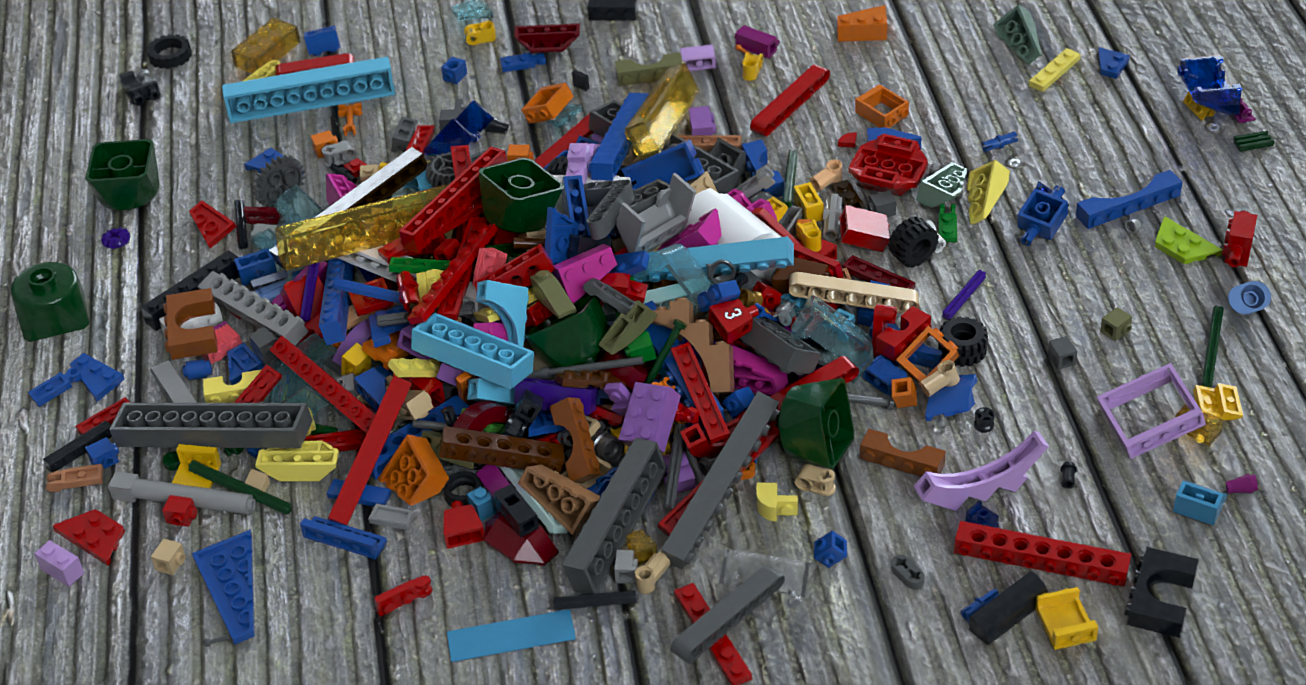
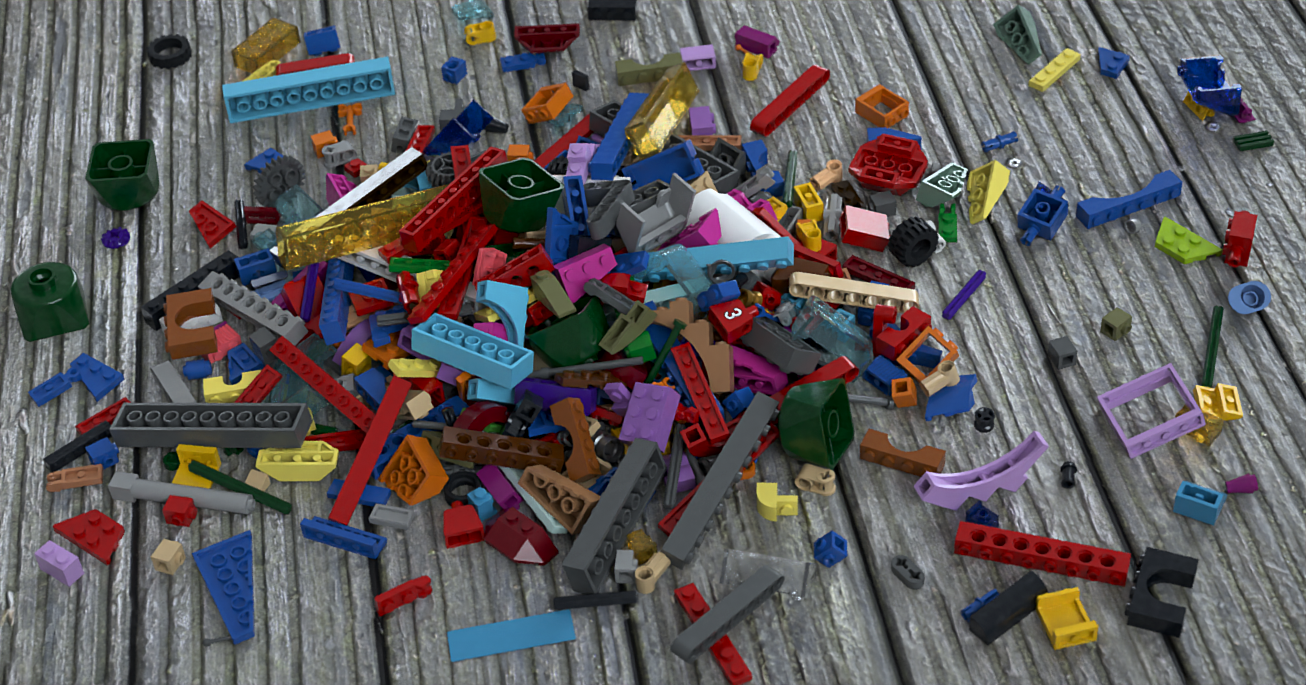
(139, 91): black hips -> none
(342, 171): black bar -> none
(516, 510): black brick -> none
(848, 140): red tile -> none
(863, 25): orange wedge -> none
(968, 336): black tyre -> none

